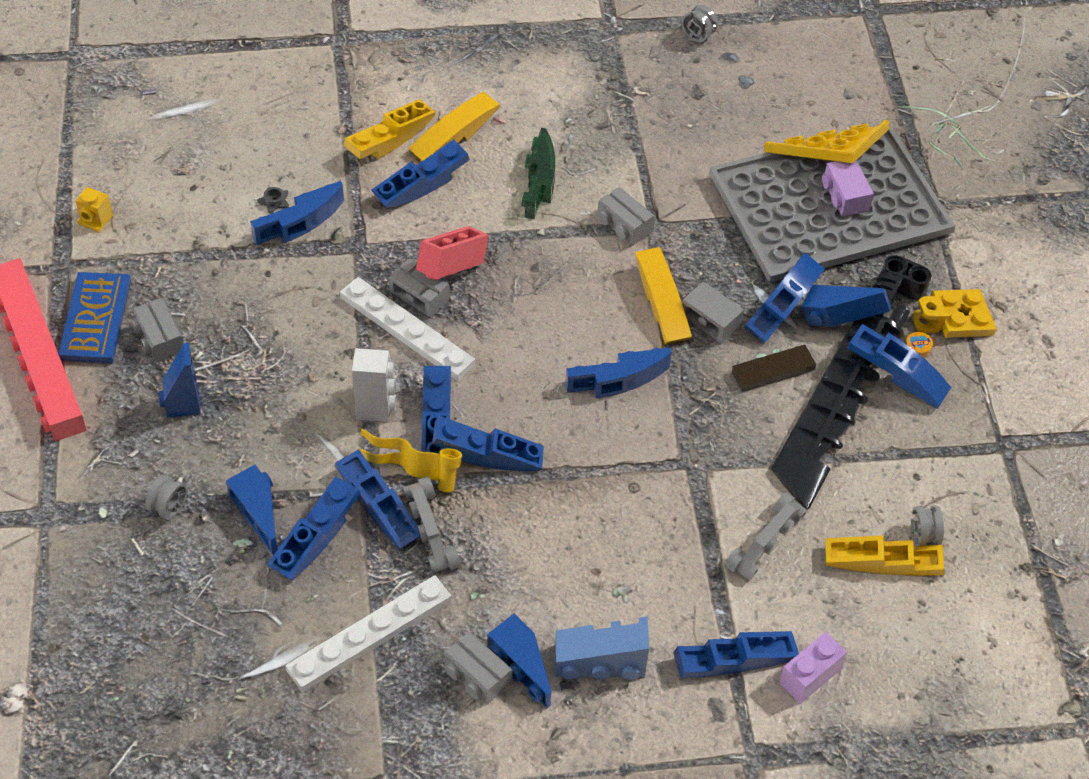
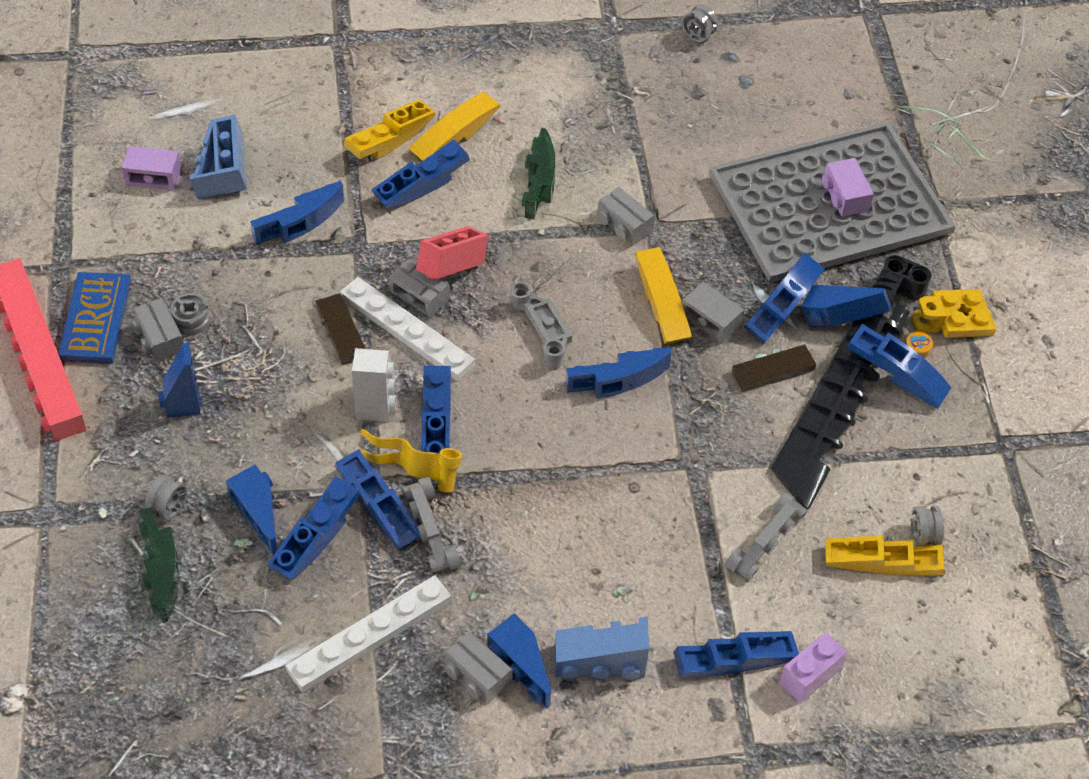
(93, 209): yellow brick -> none
(151, 168): none -> lavender brick
(161, 567): none -> clear green slope
(190, 313): none -> light grey wheel
(222, 160): none -> medium blue wedge
(274, 193): dark grey plate -> none
(339, 327): none -> dark brown tile
(491, 450): blue slope -> none
(546, 322): none -> light grey plate
(833, 146): yellow tile -> none

